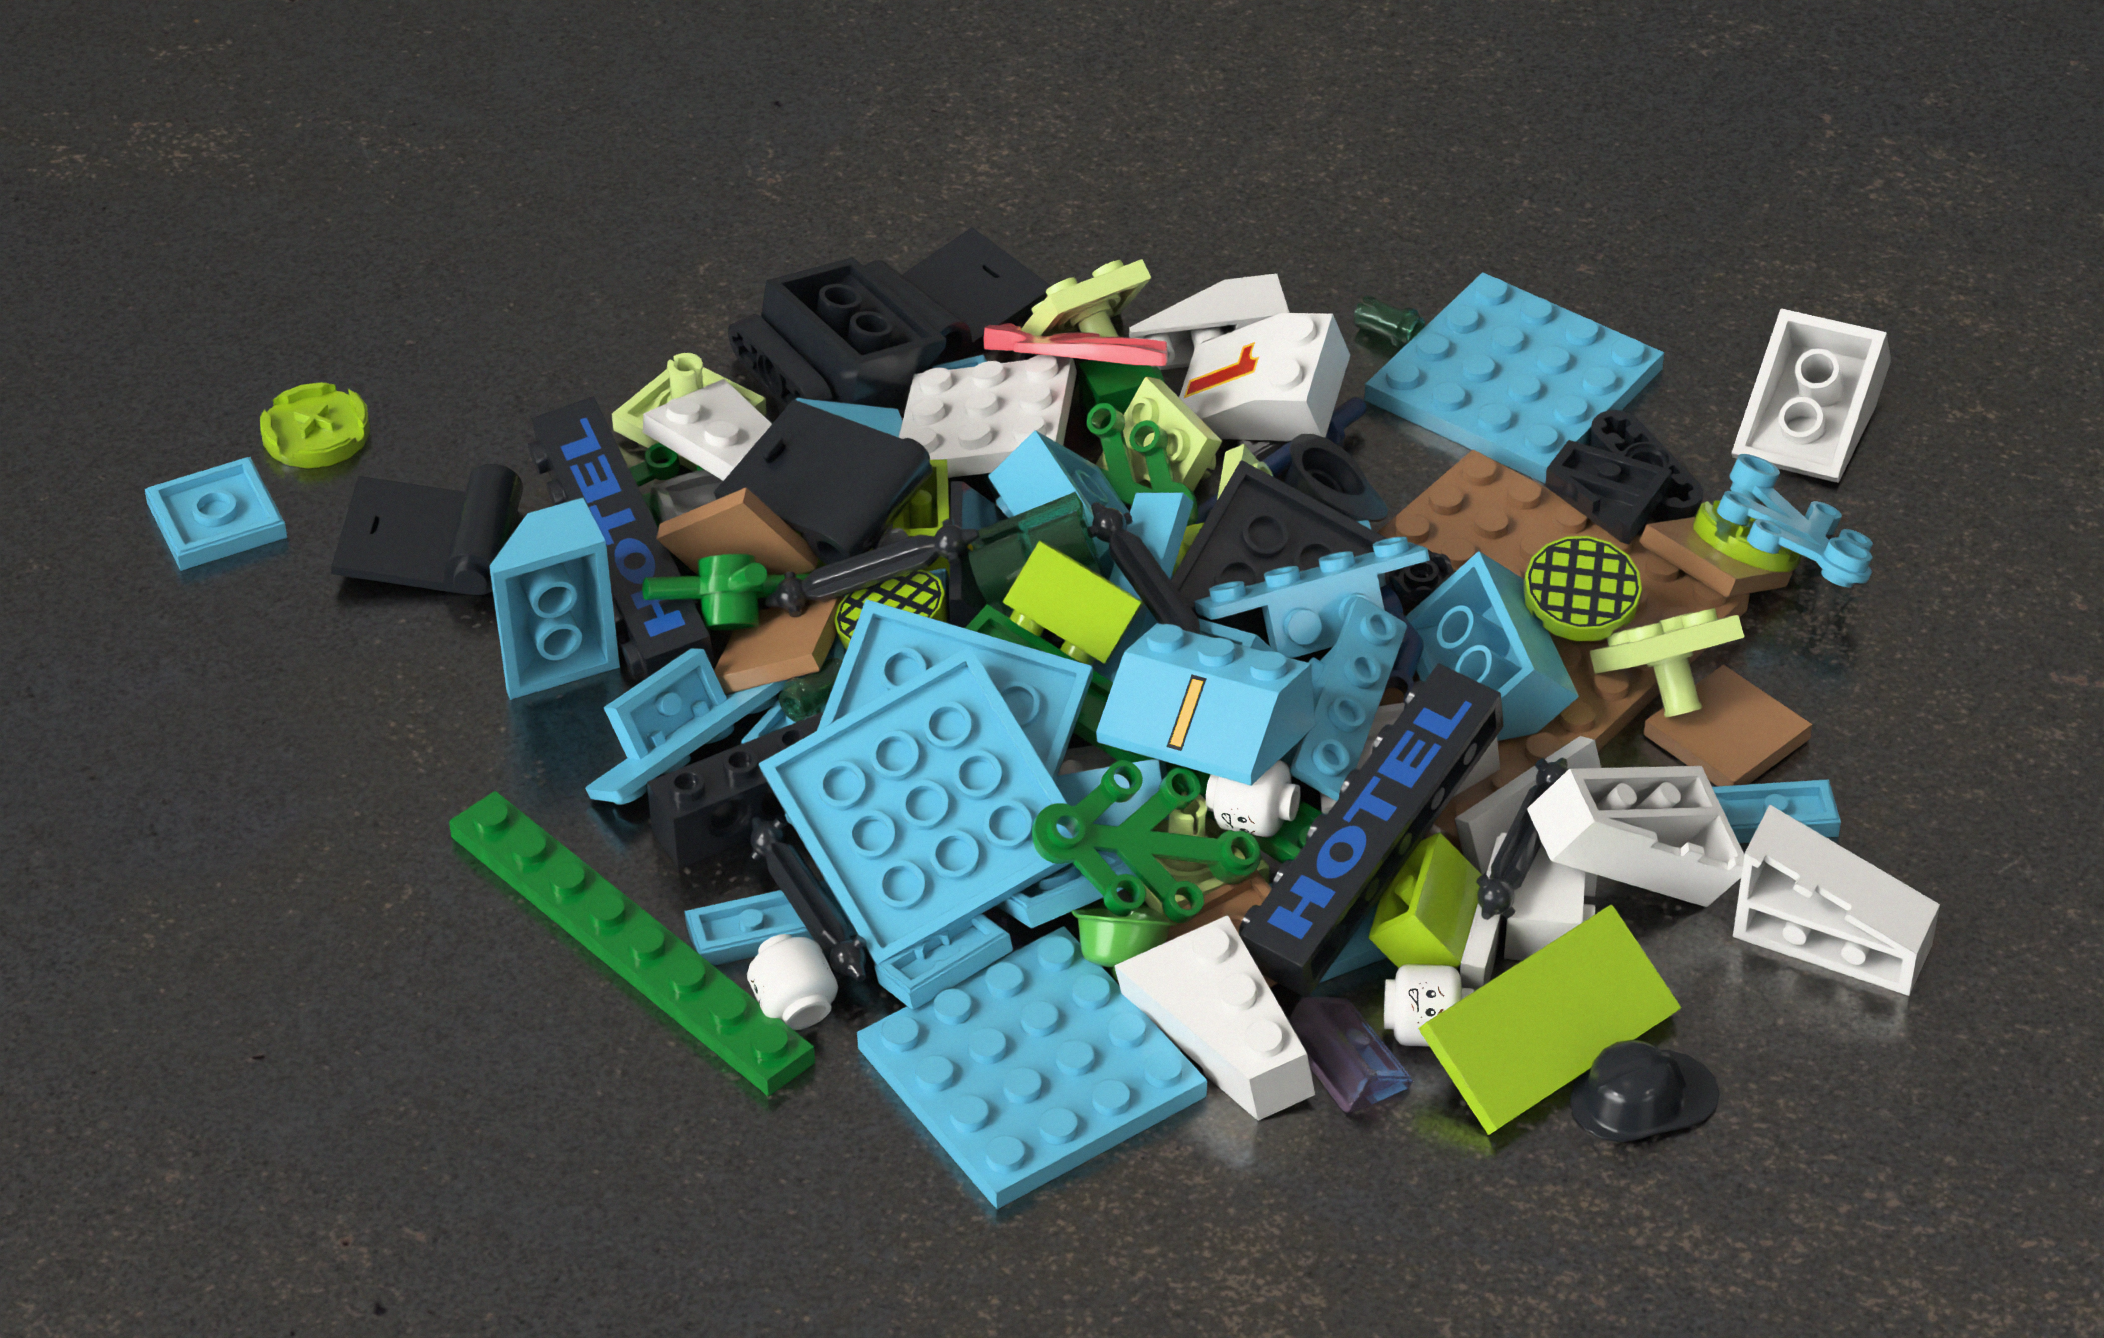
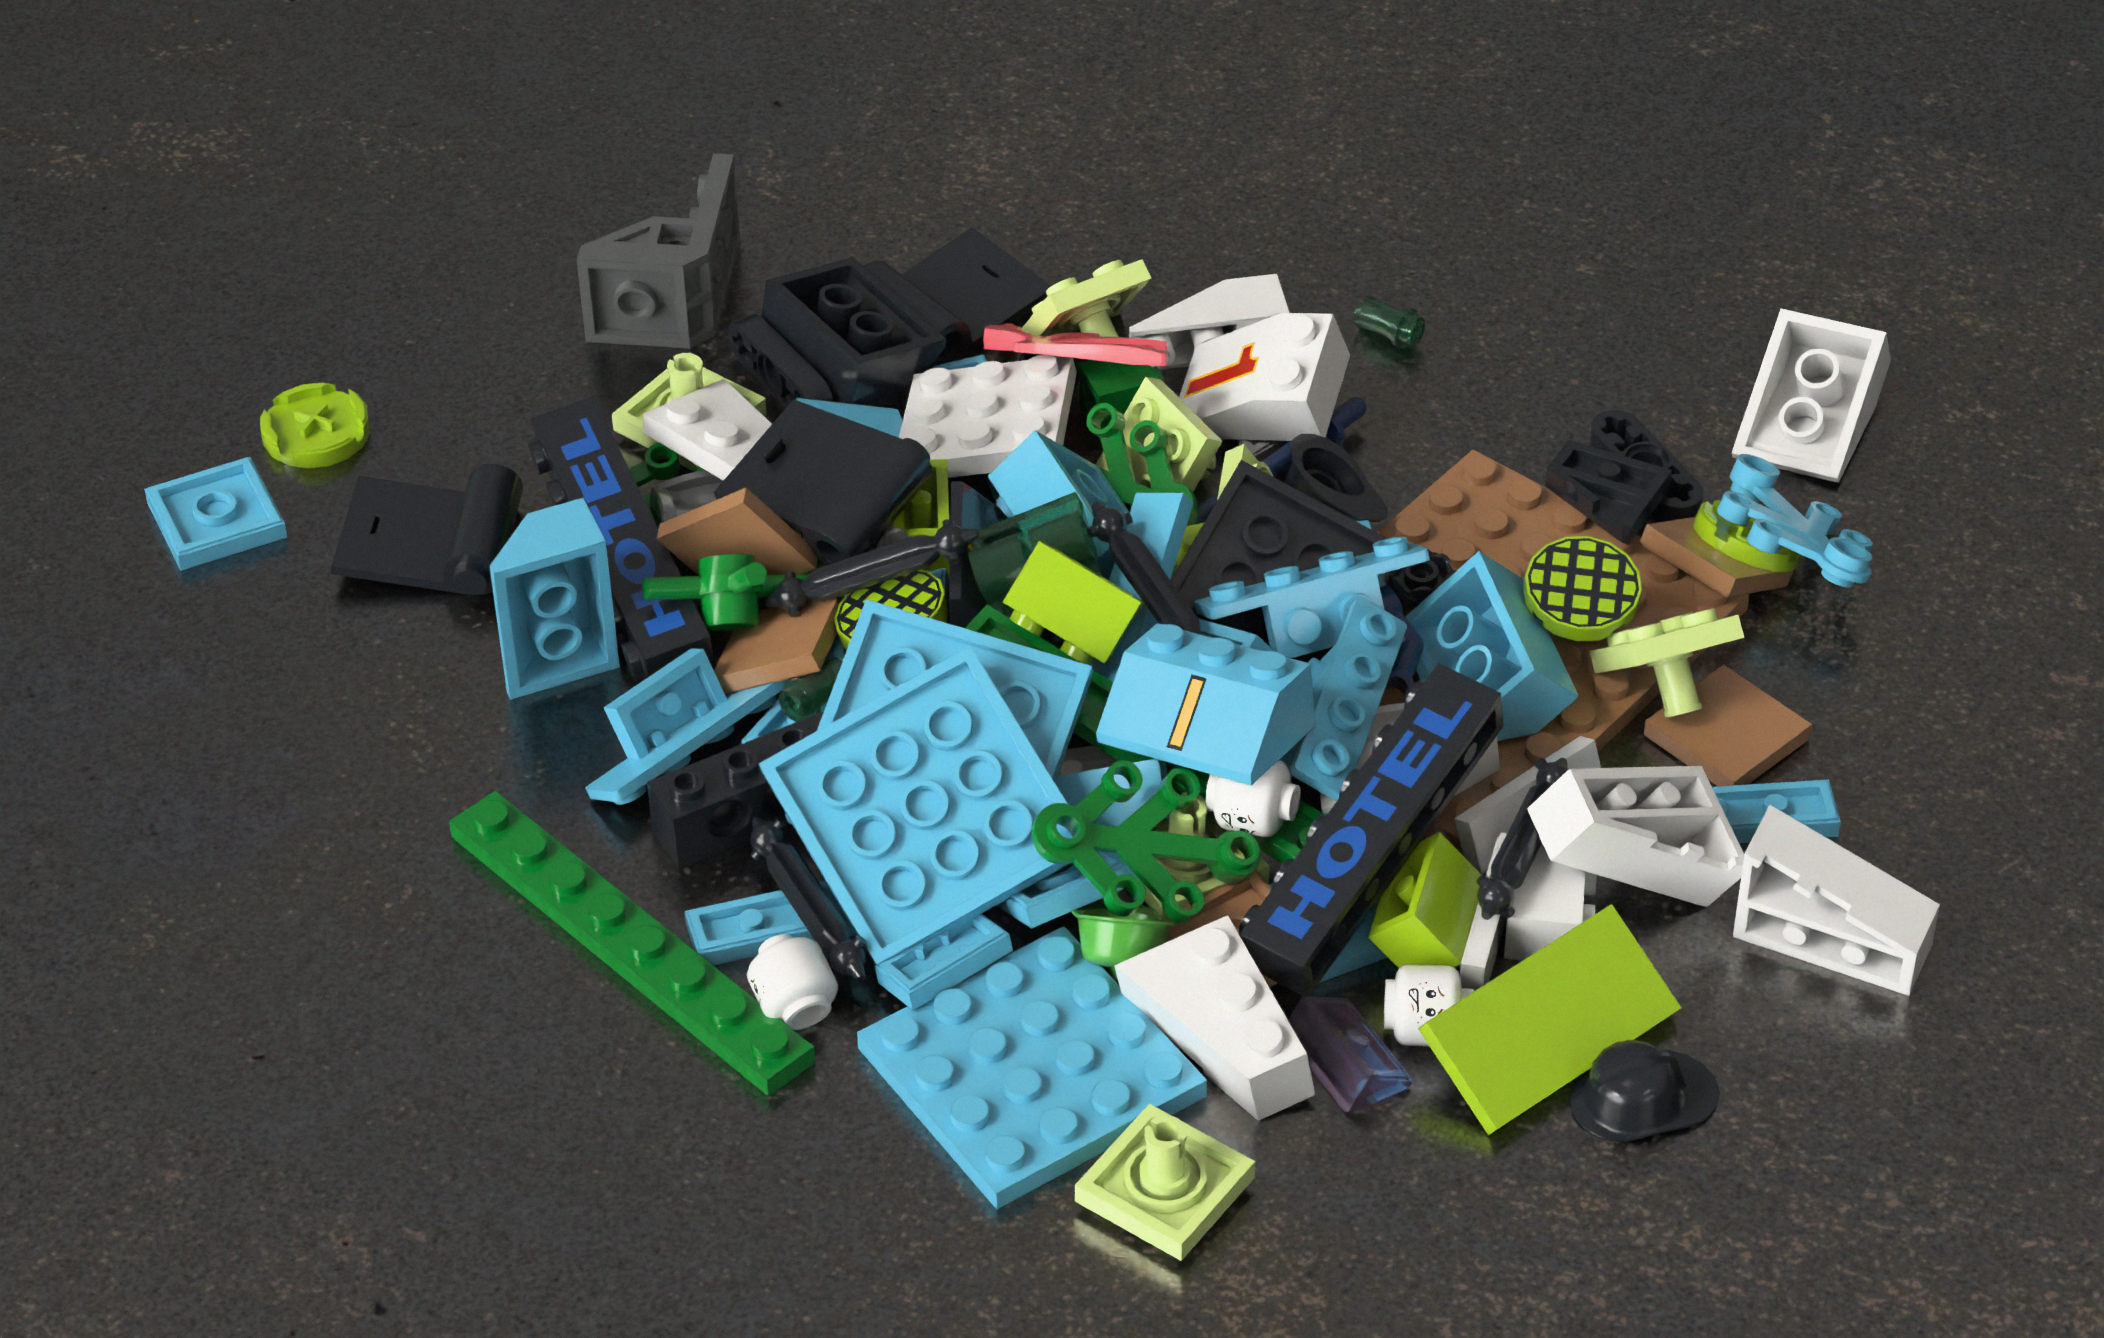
(665, 274): none -> dark grey bracket
(1165, 1181): none -> yellowish green plate
(1512, 375): medium azure plate -> none

